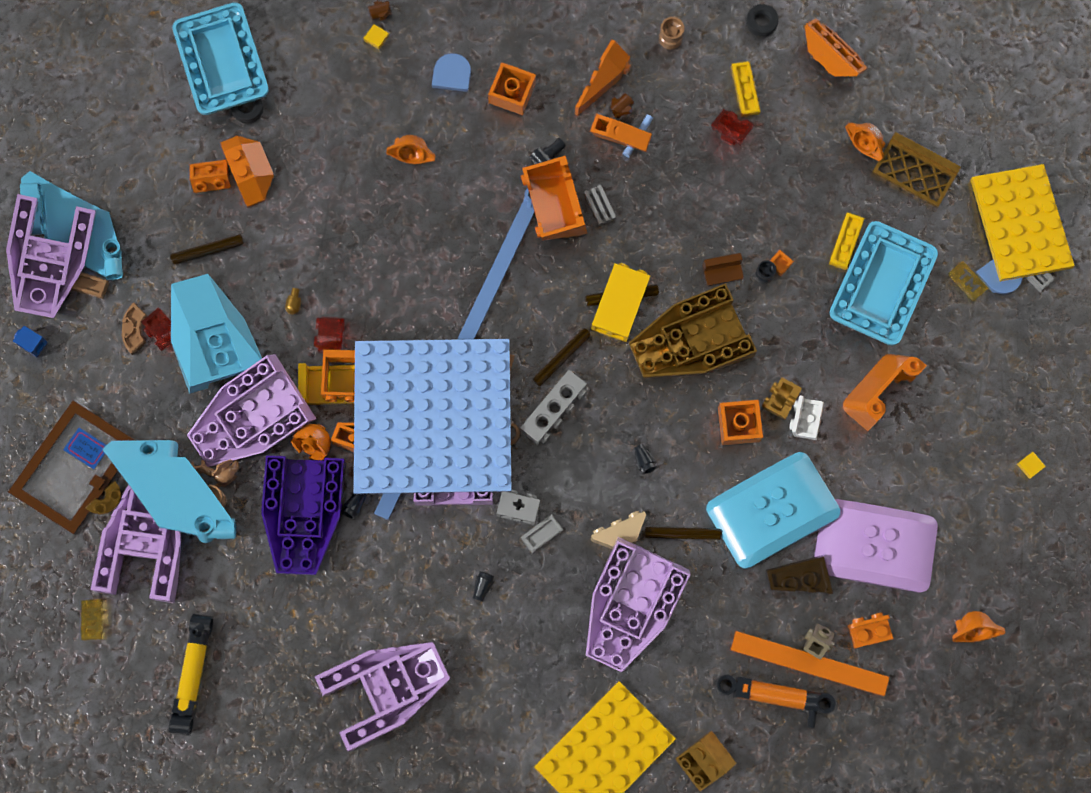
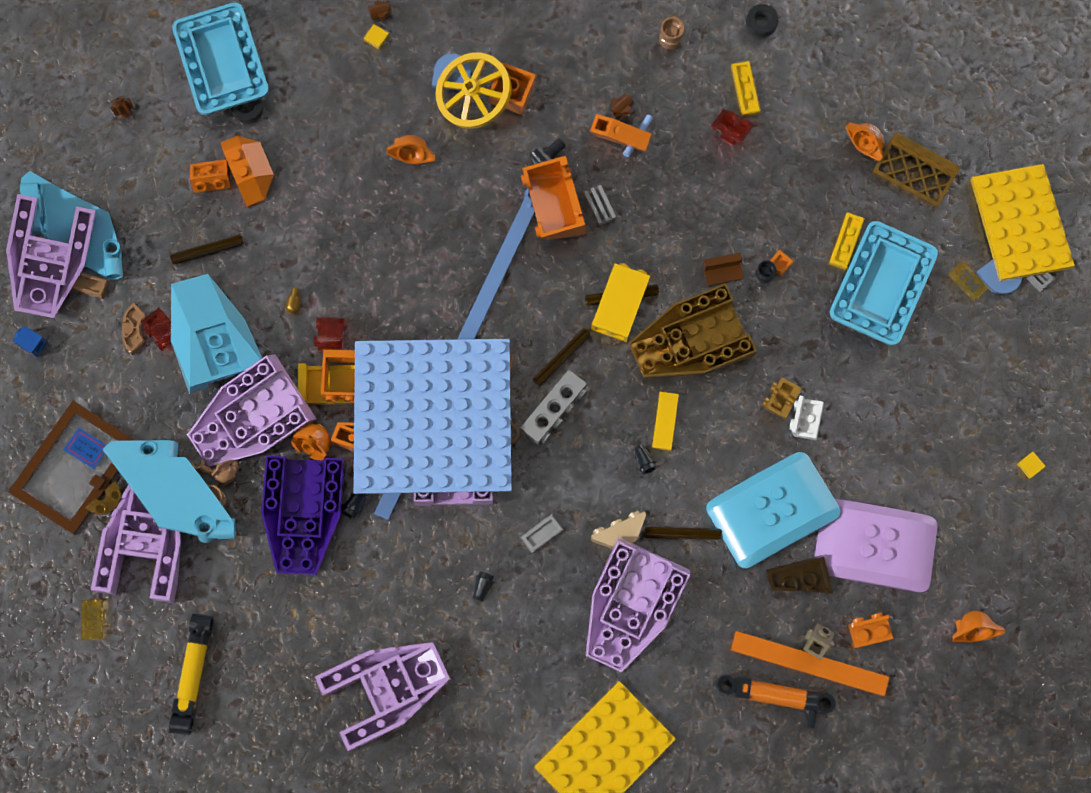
(121, 107): none -> reddish brown gear
(474, 92): none -> yellow wheel
(508, 511): light grey brick -> none
(611, 69): orange wedge -> none
(665, 421): none -> yellow tile
(705, 761): pearl gold slope -> none
(740, 422): orange brick -> none
(832, 51): orange wedge -> none
(863, 401): orange windscreen -> none

